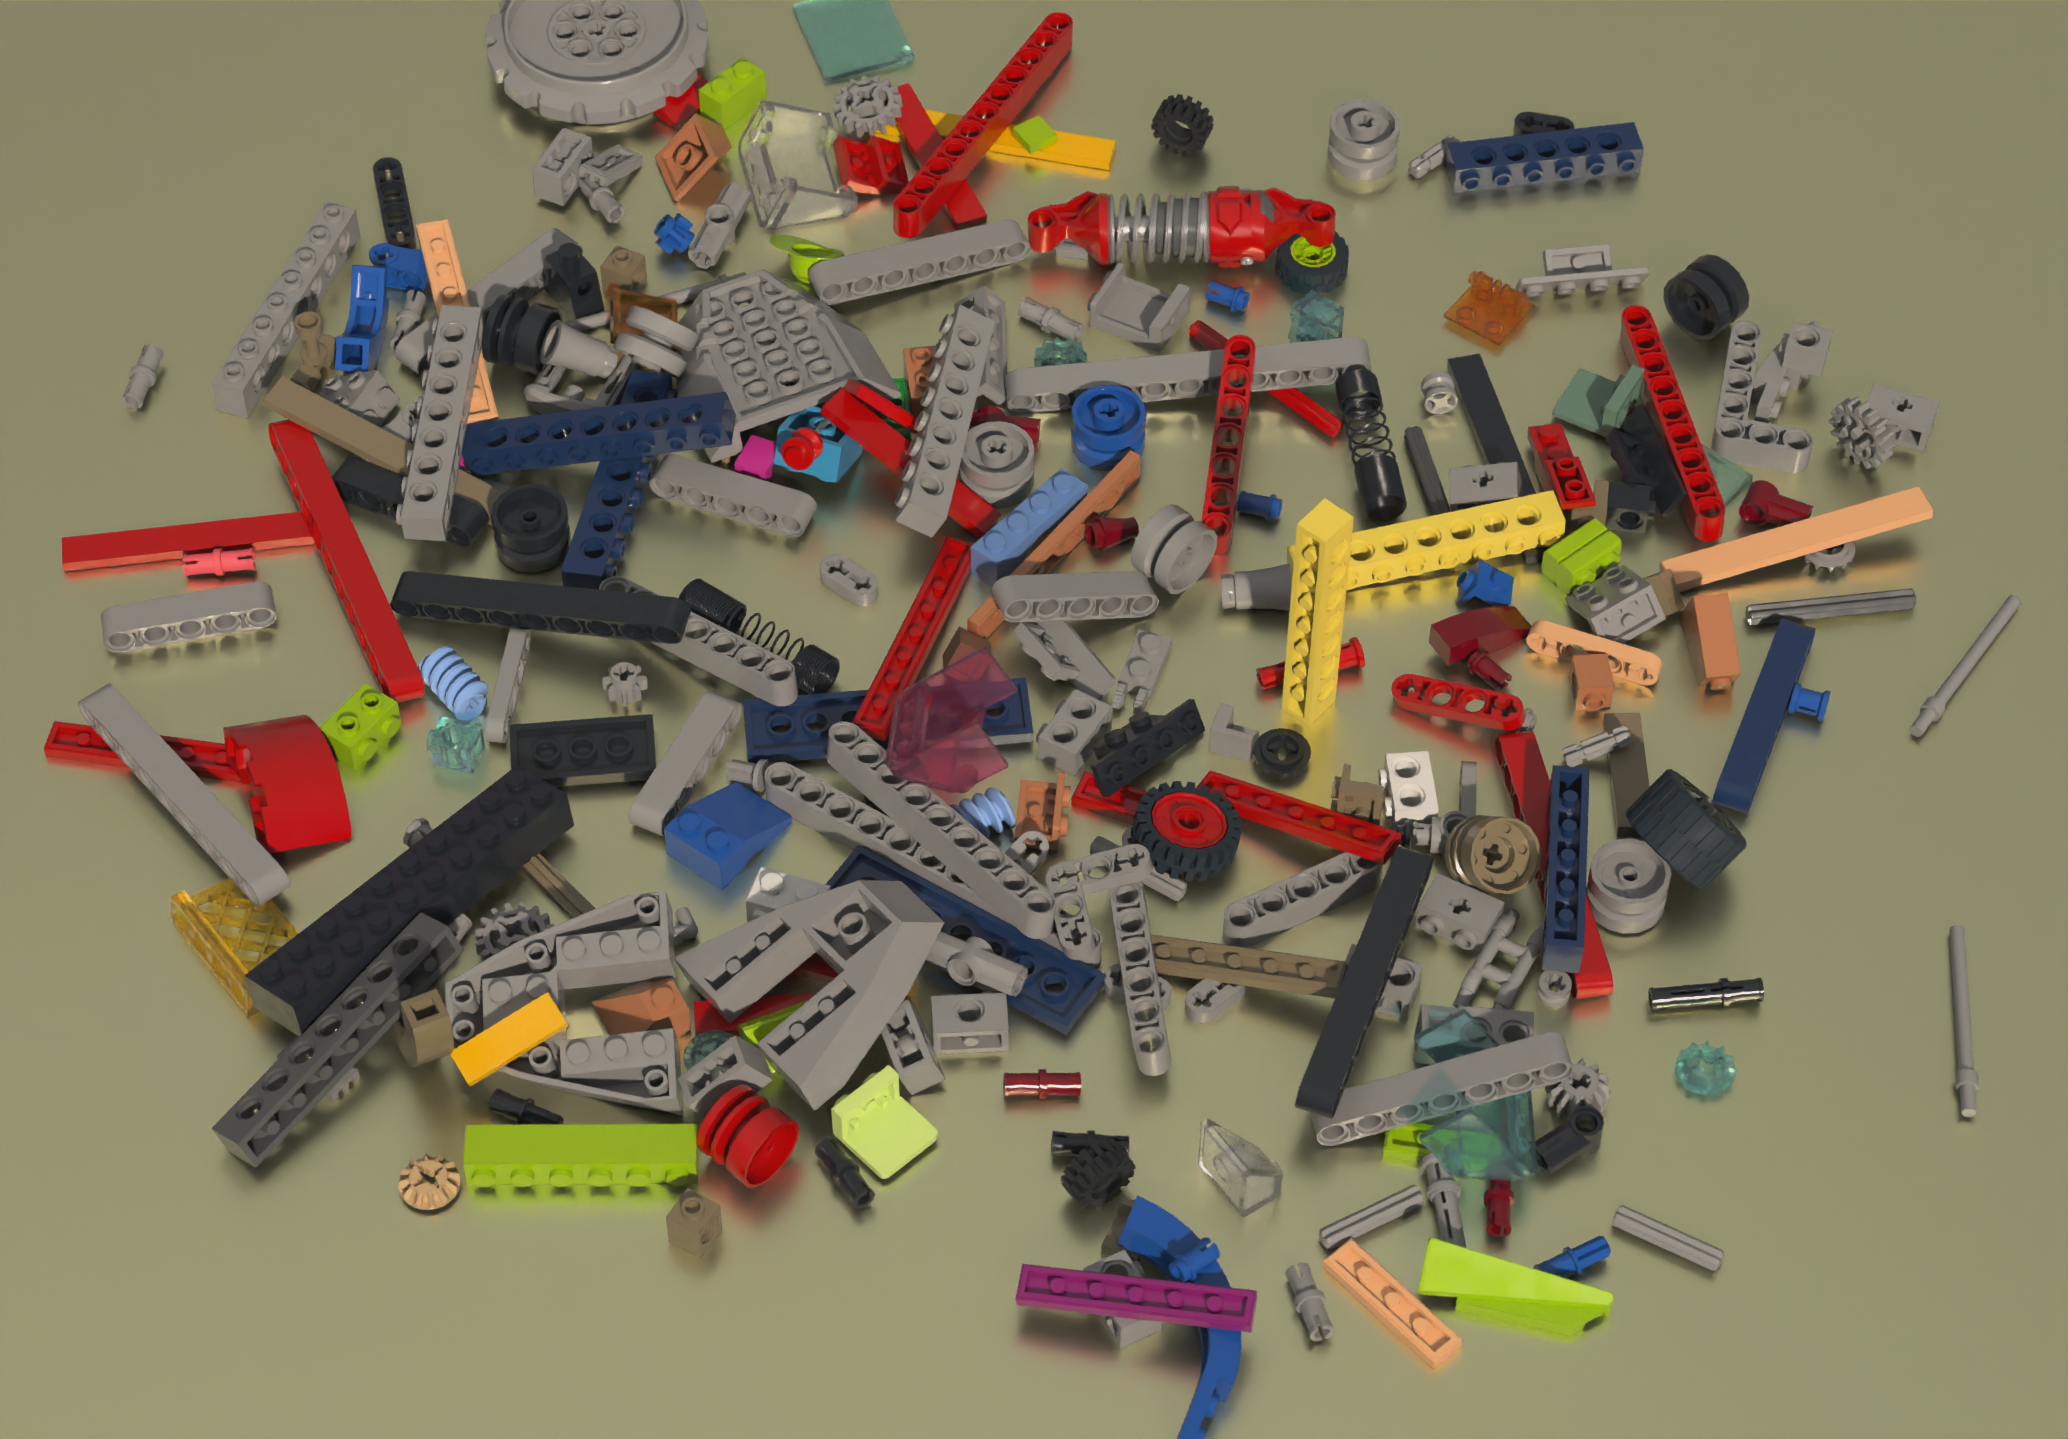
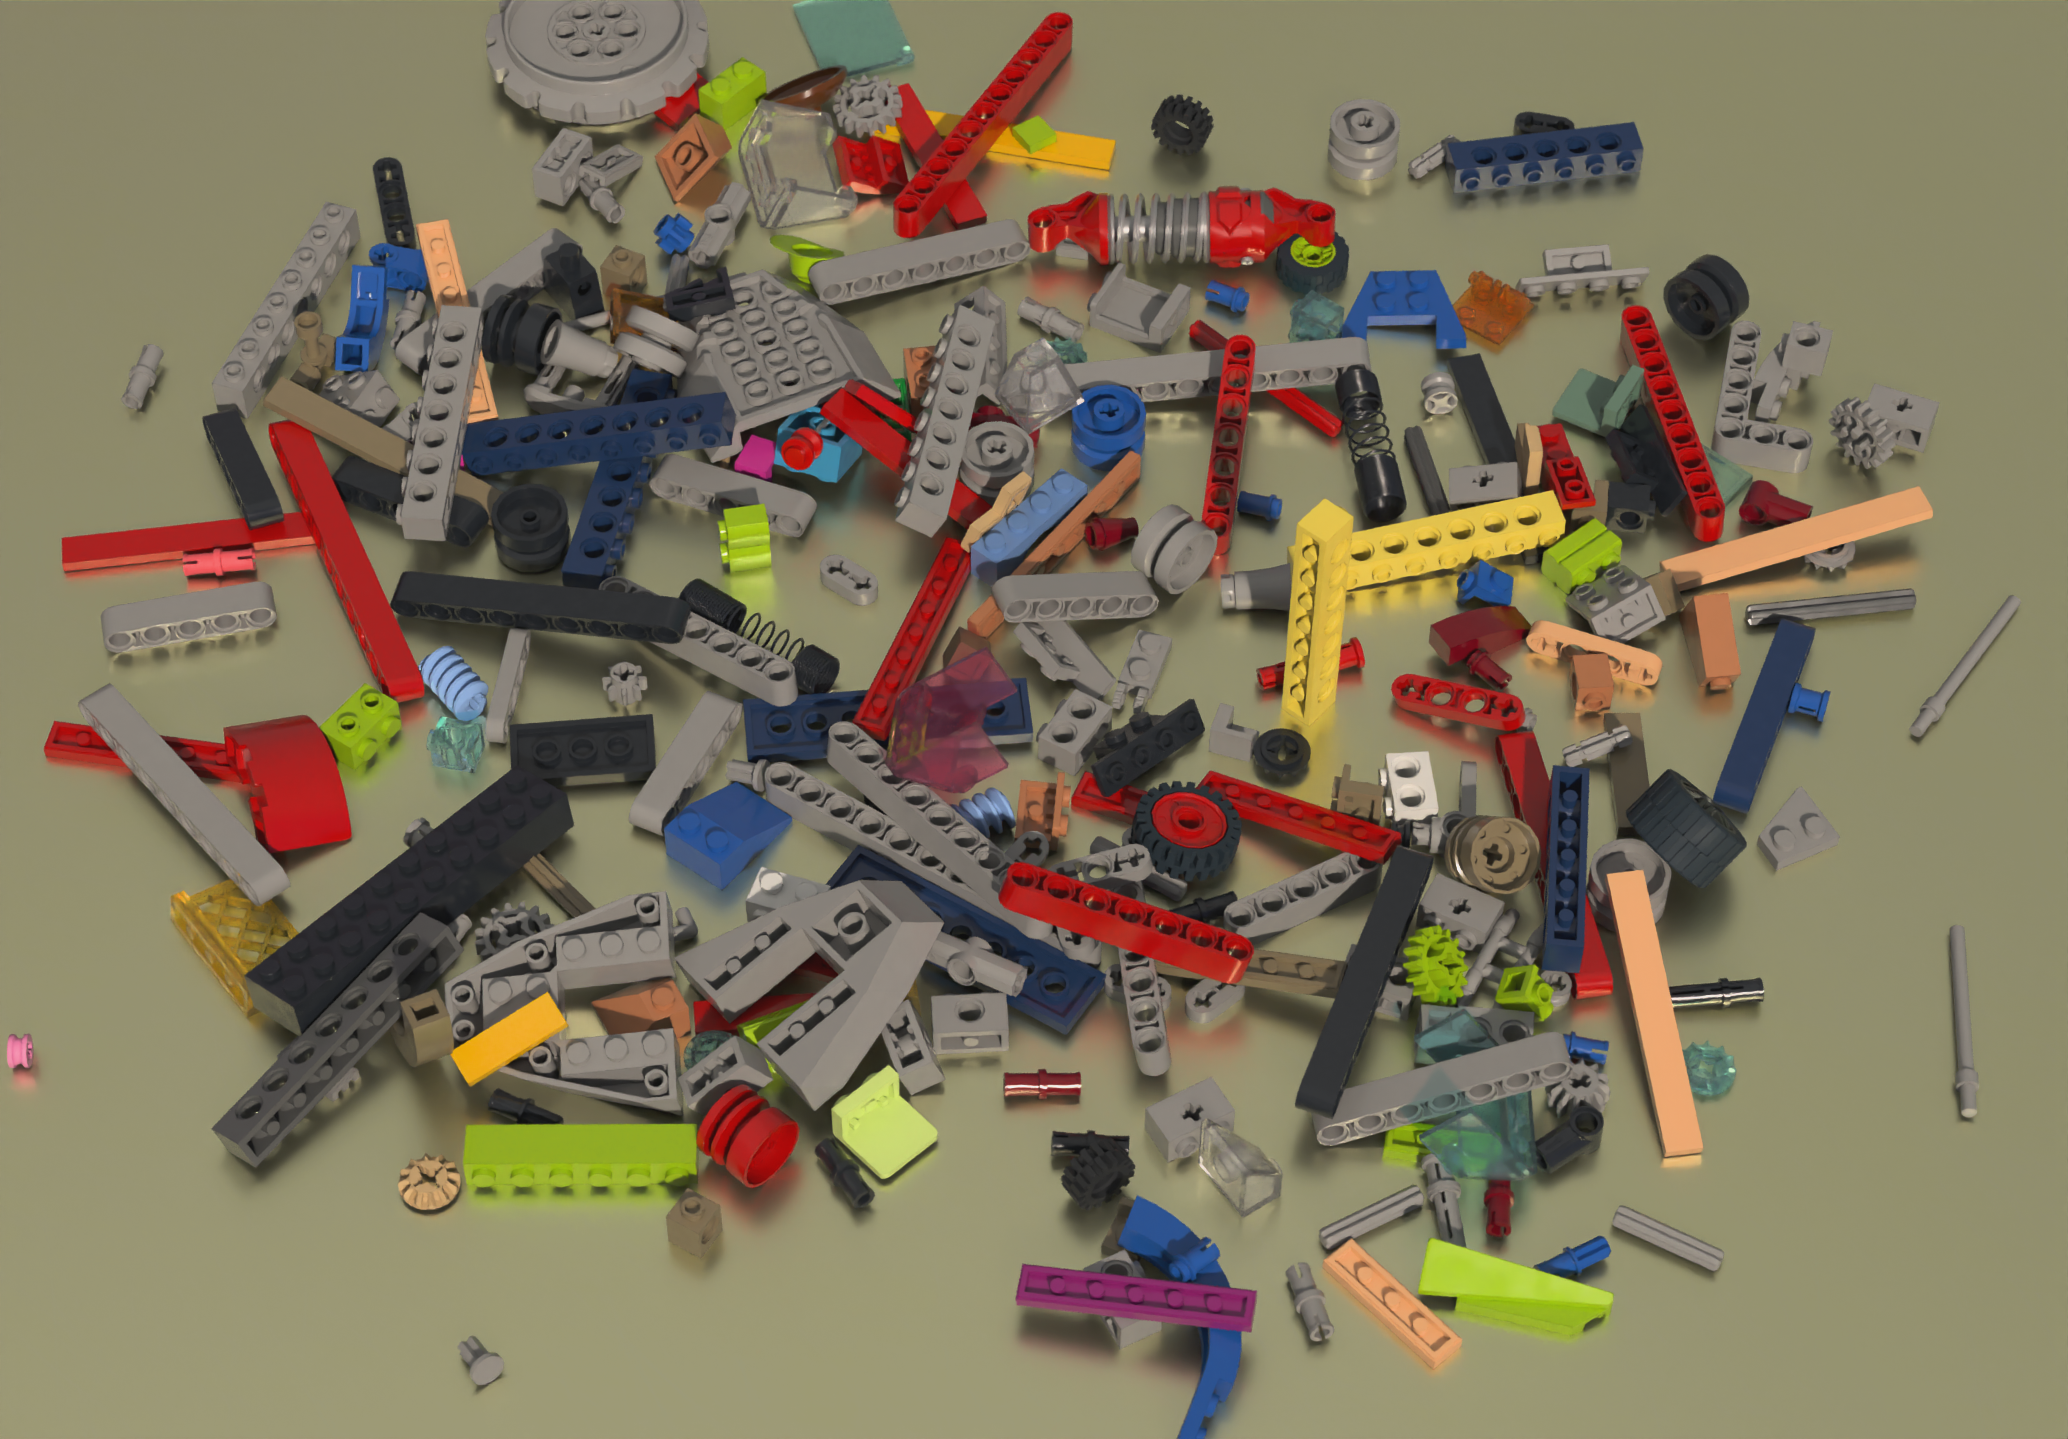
(20, 1050): none -> bright pink bush
(243, 469): none -> black beam
(484, 1365): none -> light grey piece
(677, 274): none -> light grey axle
(701, 299): none -> black wing
(745, 538): none -> lime brick
(810, 89): none -> reddish brown dish
(1008, 499): none -> tan tile
(1037, 387): none -> clear slope
(1125, 922): none -> red beam
(1177, 1119): none -> light grey brick
(1207, 909): none -> black pin
(1405, 300): none -> blue wing
(1435, 966): none -> lime gear
(1529, 456): none -> tan tile
(1532, 993): none -> lime brick
(1582, 1047): none -> blue pin
(1653, 1013): none -> light nougat tile
(1796, 832): none -> light grey wing

